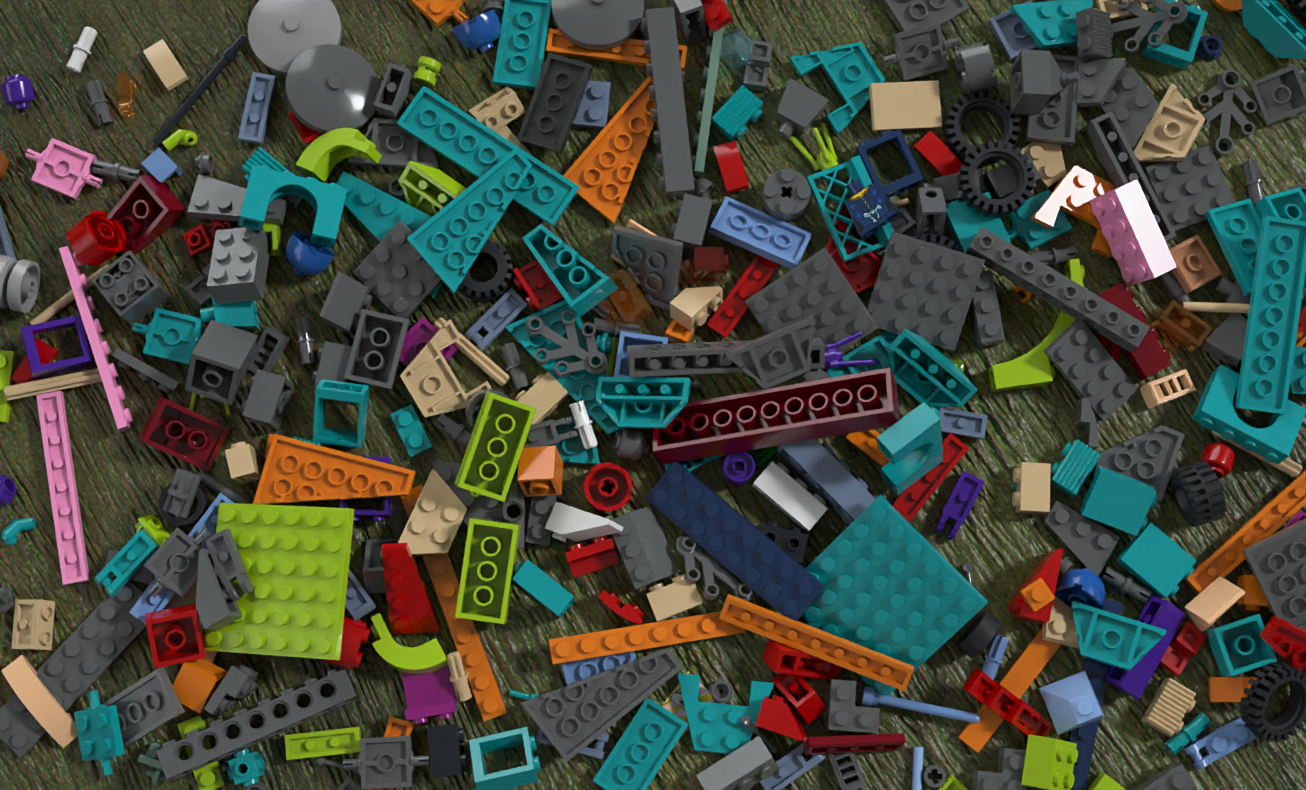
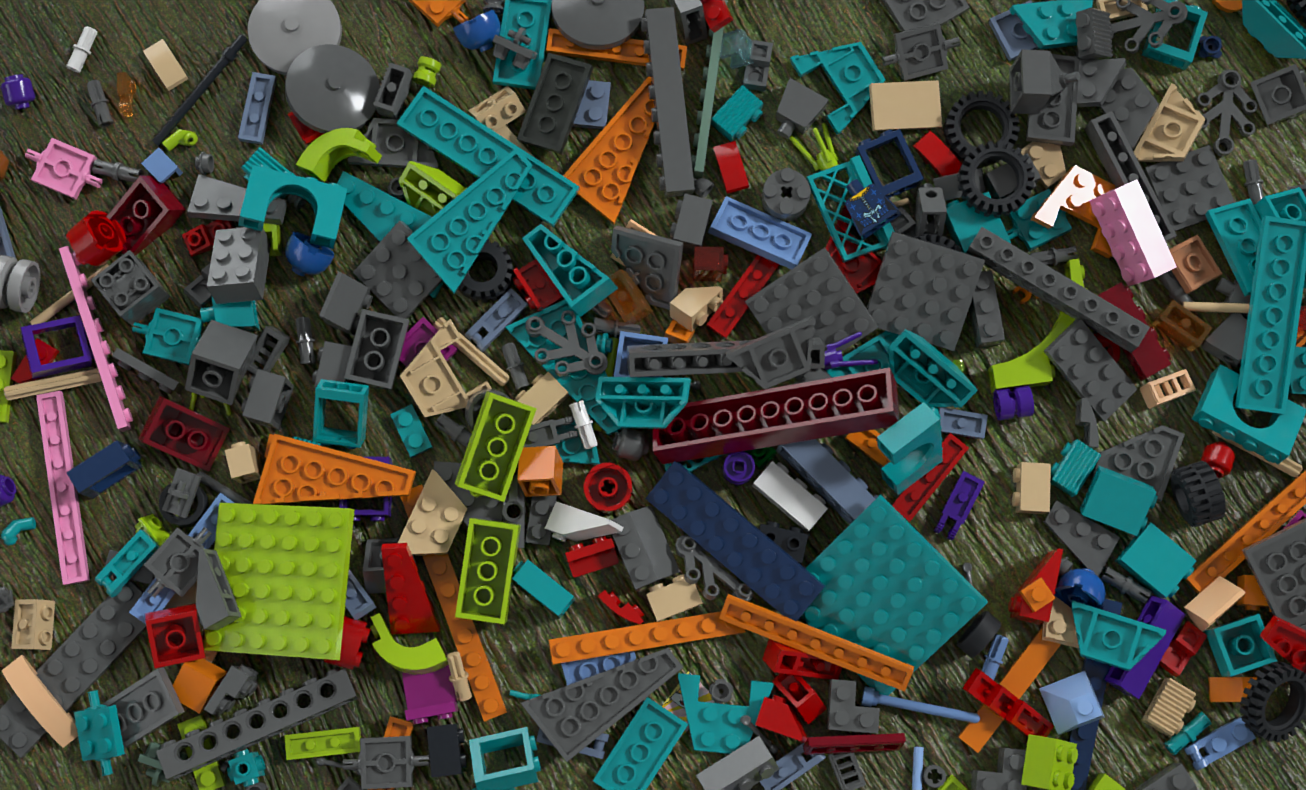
(105, 469): none -> dark blue window
(229, 563): dark grey hinge -> none
(523, 54): none -> dark grey hips
(976, 67): dark grey brick -> none
(1014, 402): none -> dark purple wheel

